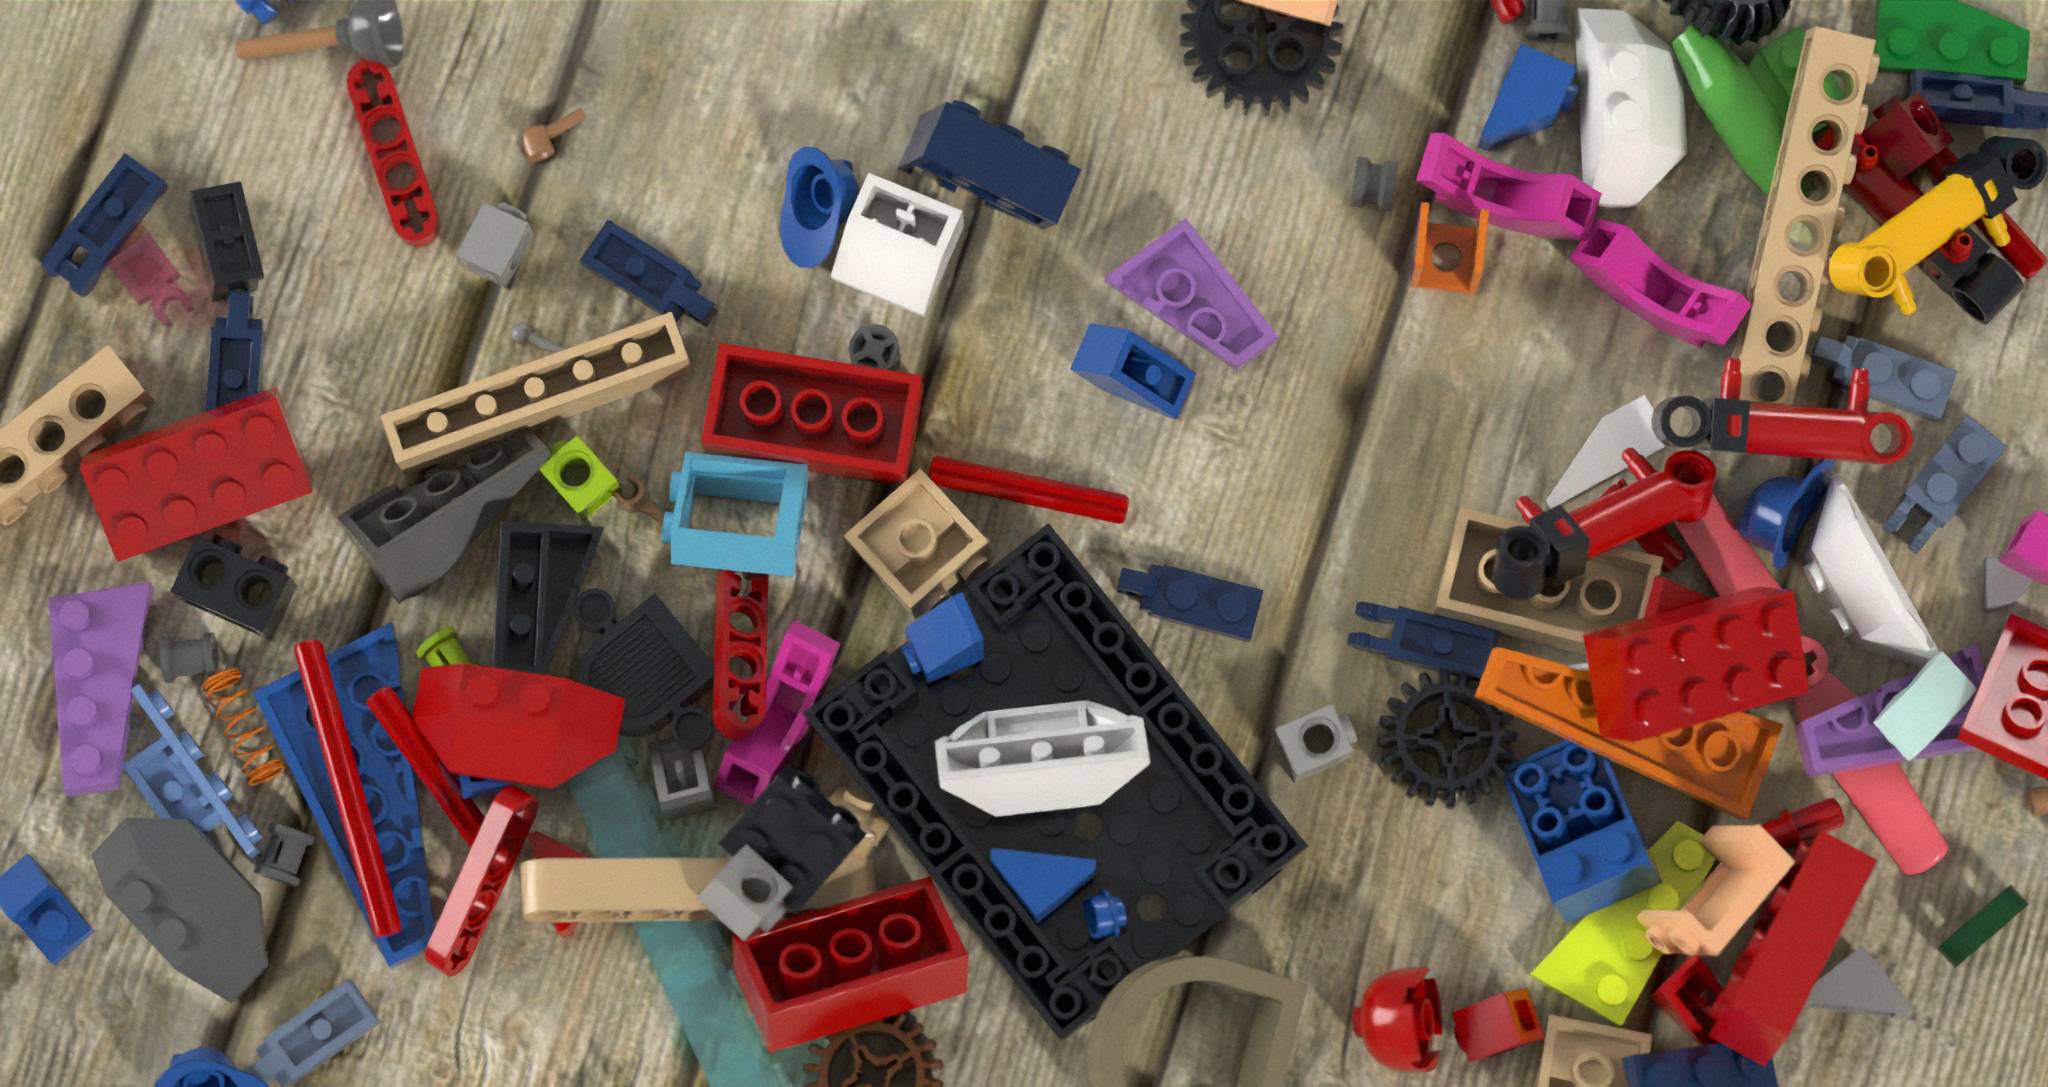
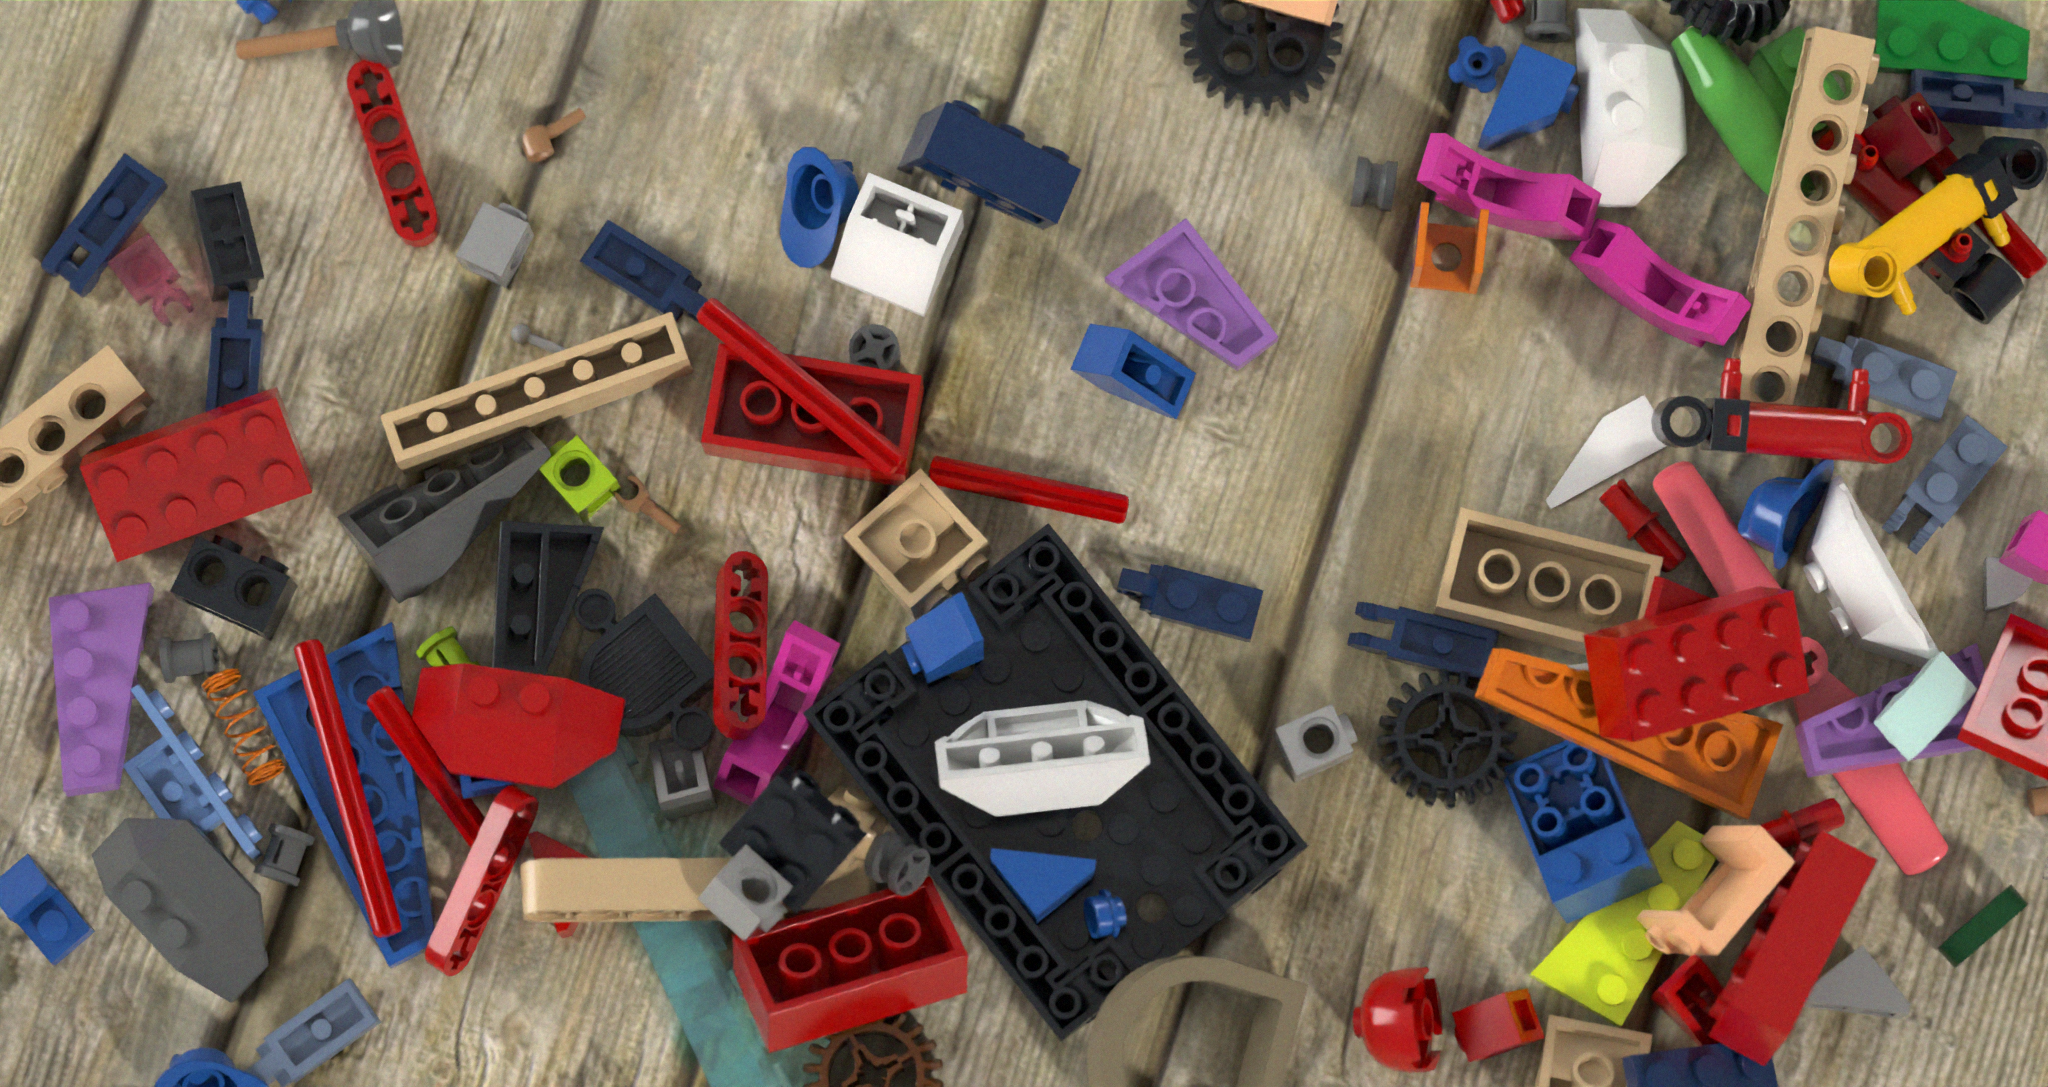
(743, 480): medium azure window -> none
(800, 386): none -> red axle
(896, 863): none -> dark grey wheel
(1481, 78): none -> blue plate
(1563, 542): red piece -> none

